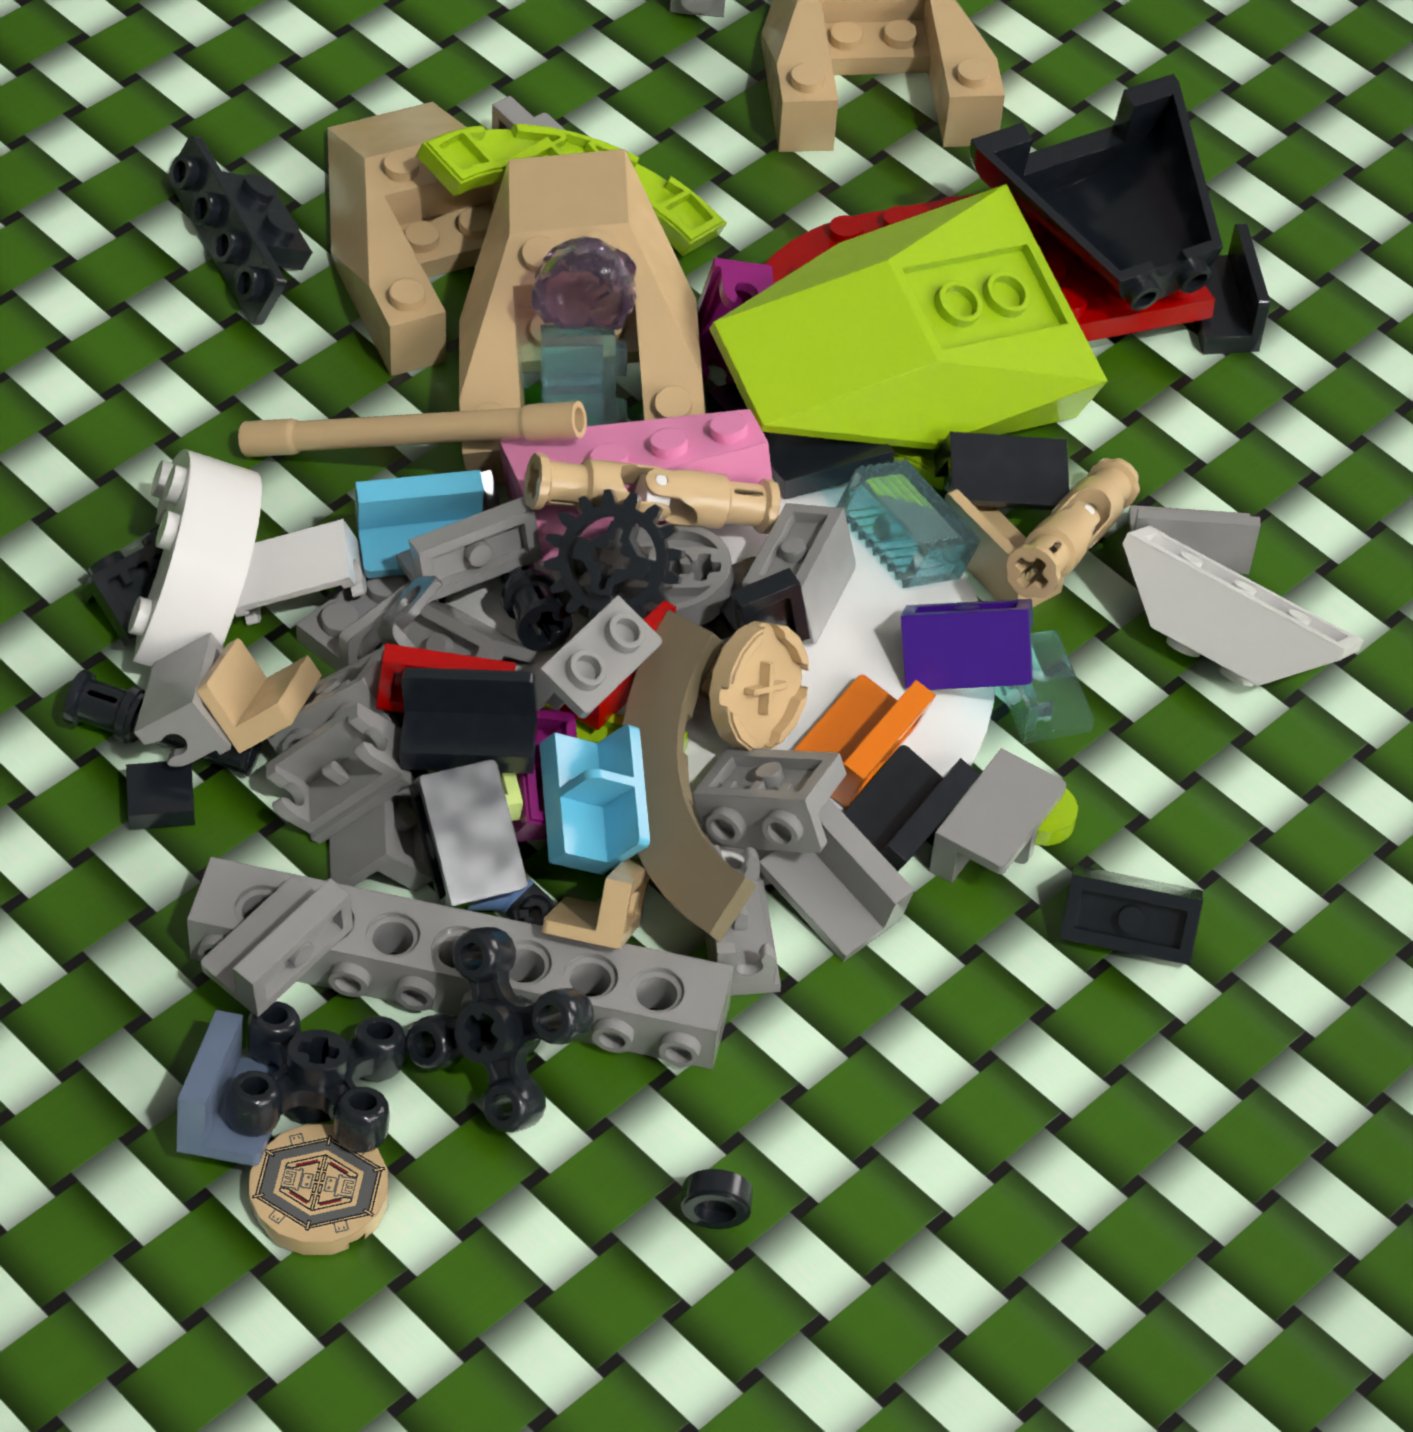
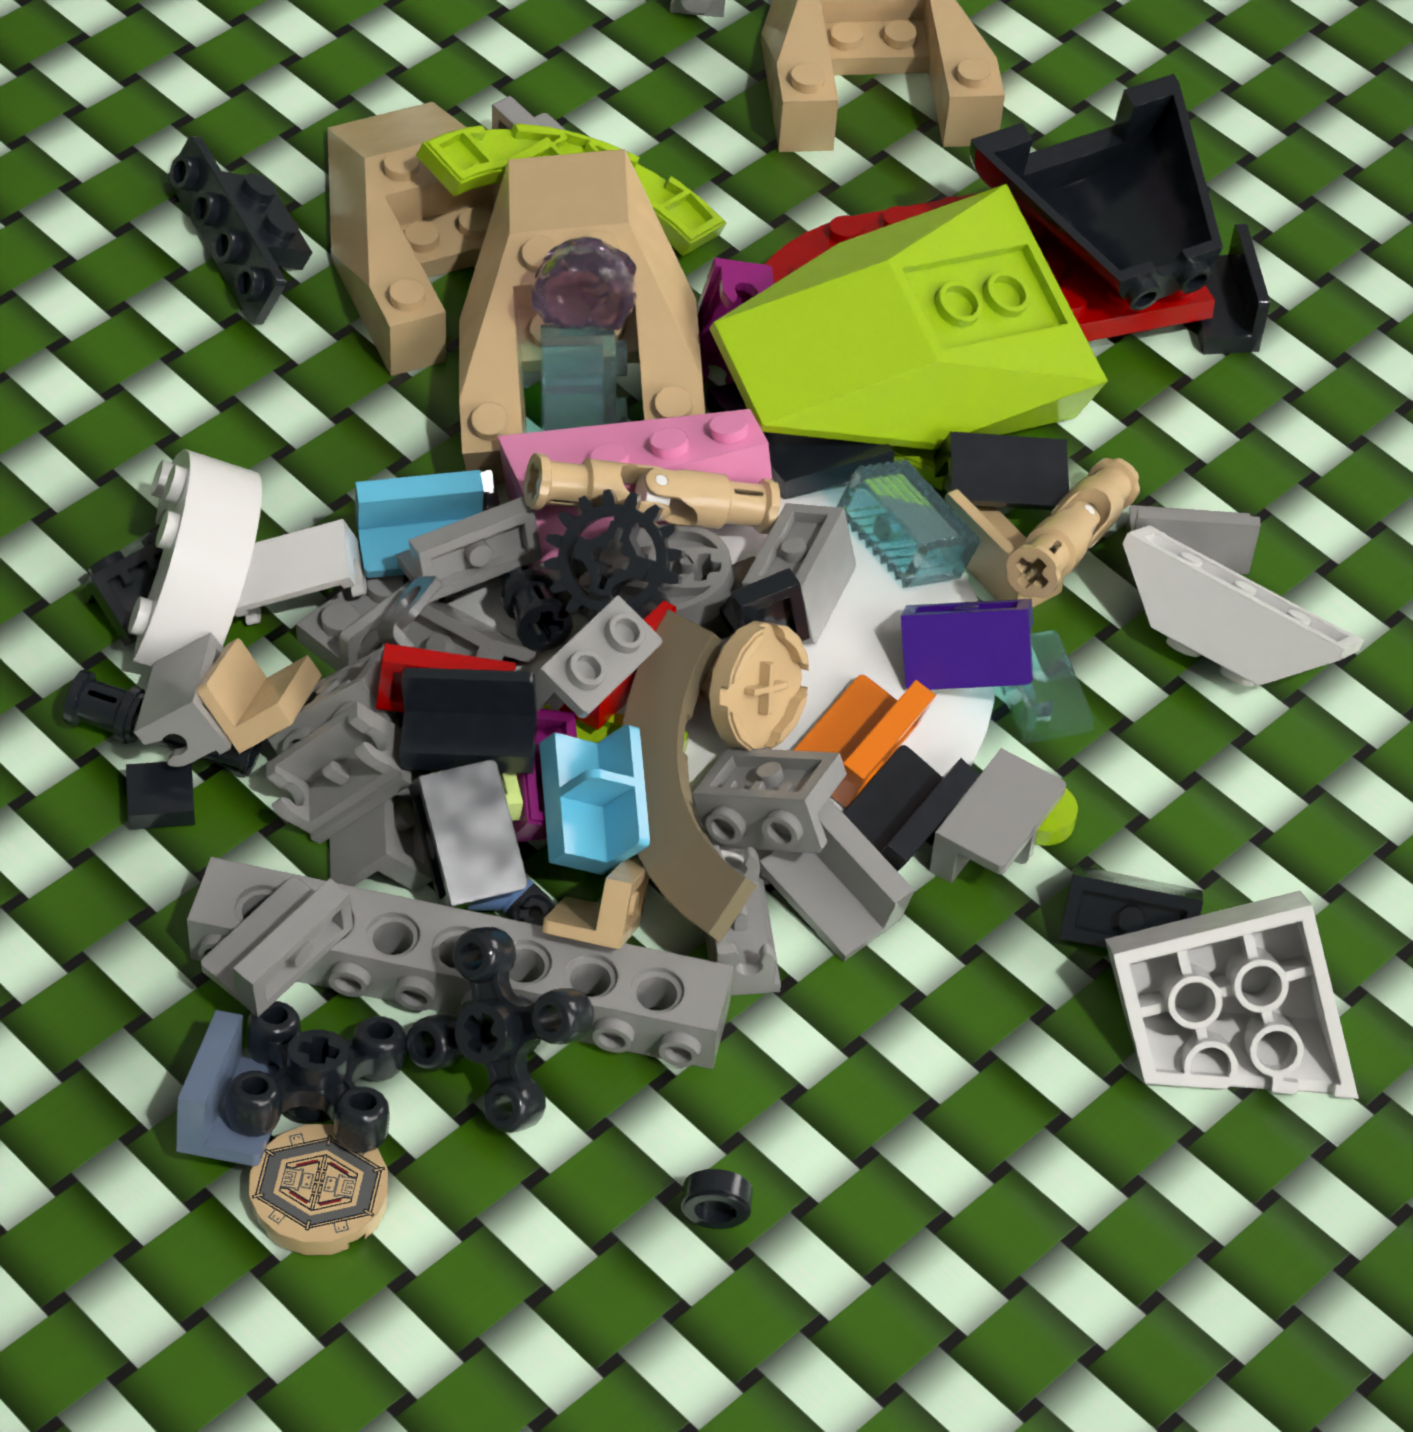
(529, 422): tan piece -> none
(1234, 1001): none -> white wedge

